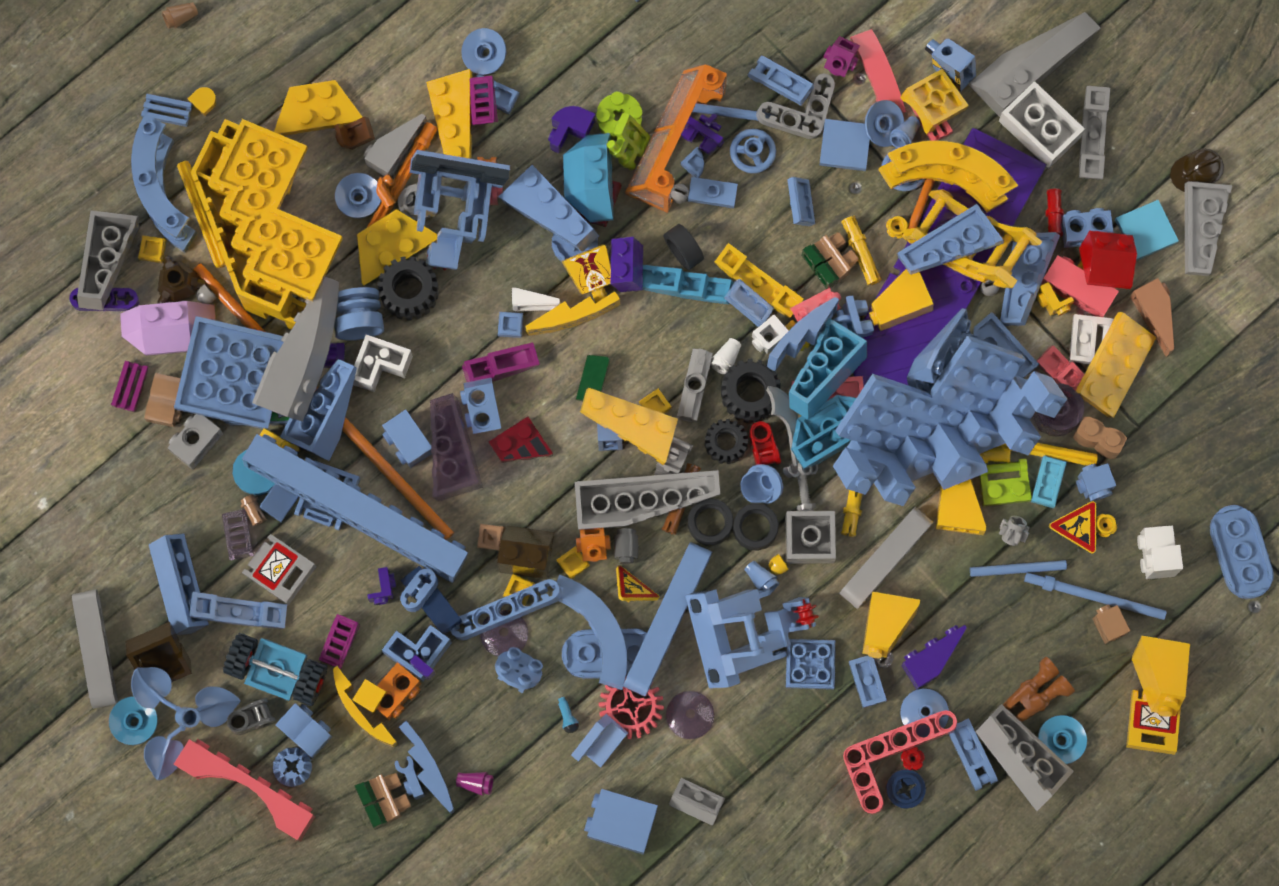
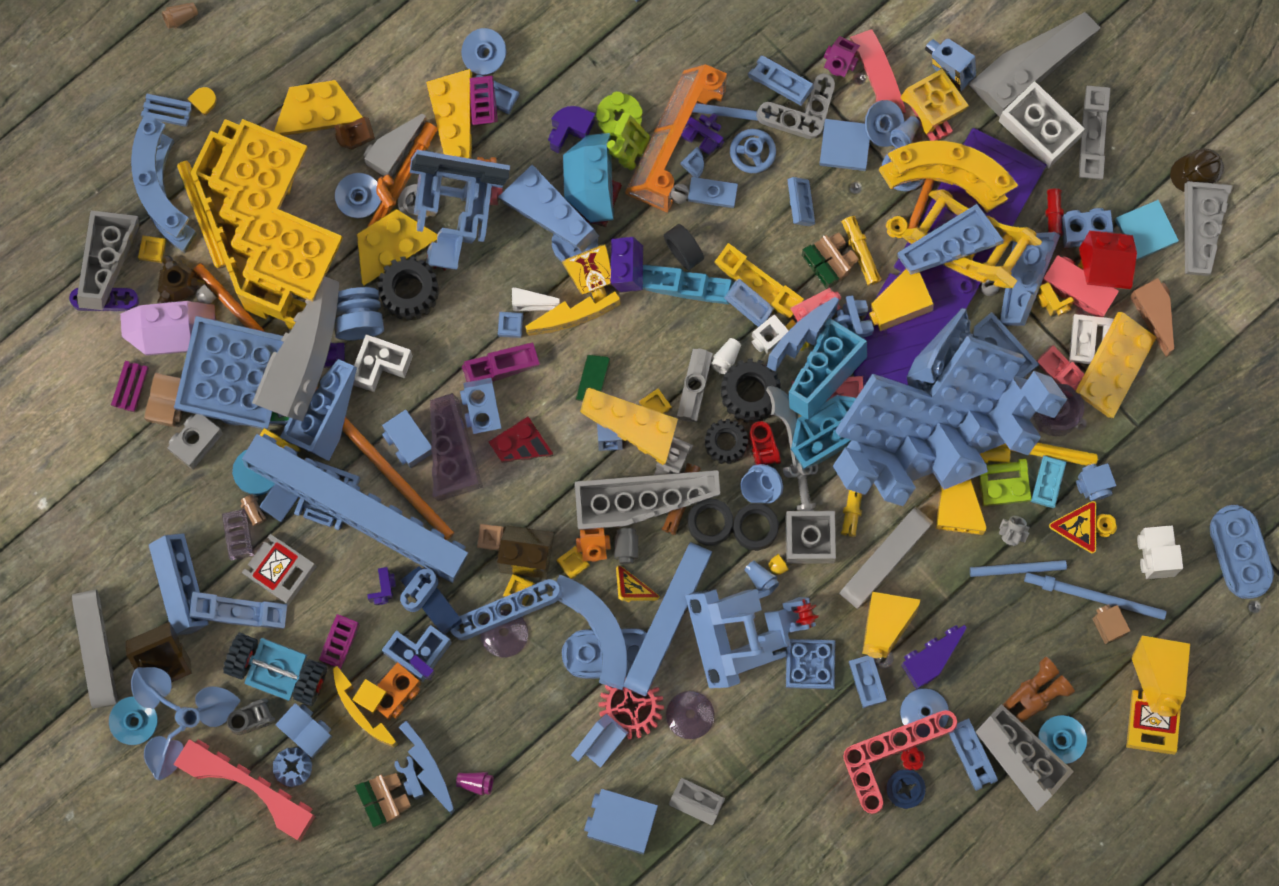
(518, 669): medium blue plate -> none
(570, 723): dark azure piece -> none
(1103, 439): medium nougat brick -> none

